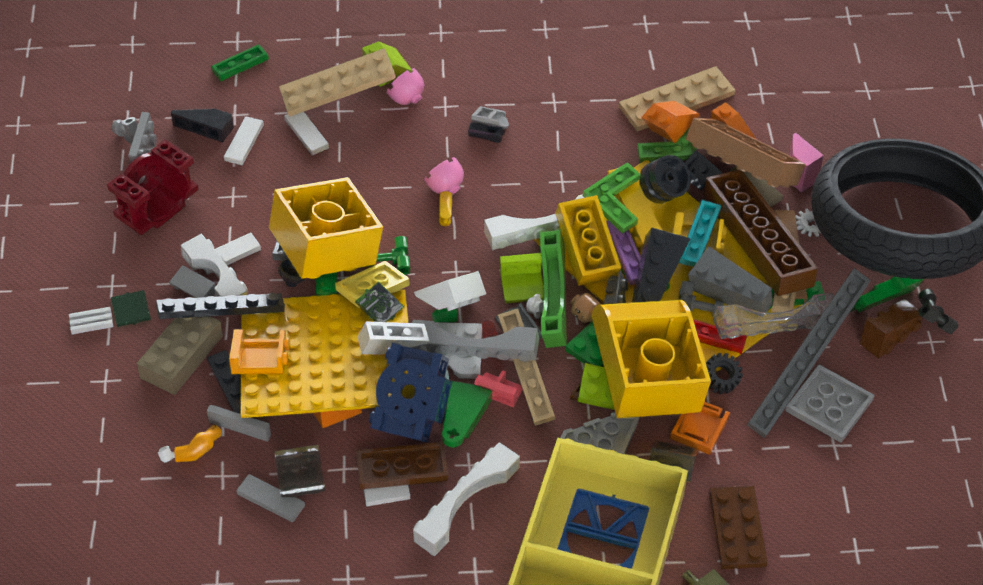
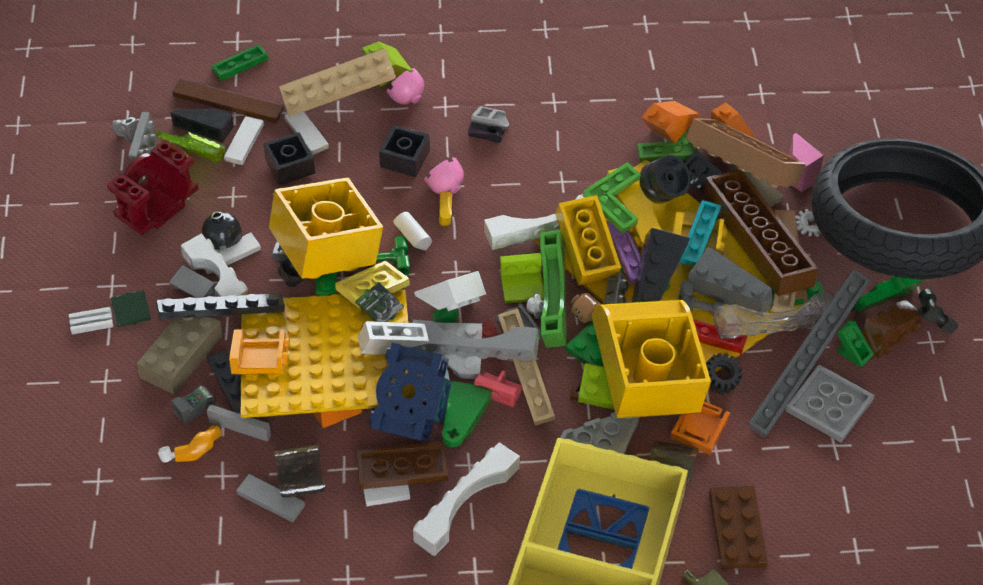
(193, 404): none -> dark grey leg
(197, 145): none -> clear neon green piece
(222, 229): none -> black cylinder
(228, 100): none -> reddish brown tile
(289, 158): none -> black brick
(404, 150): none -> black brick
(412, 231): none -> white brick
(692, 91): tan plate -> none
(854, 345): none -> green slope

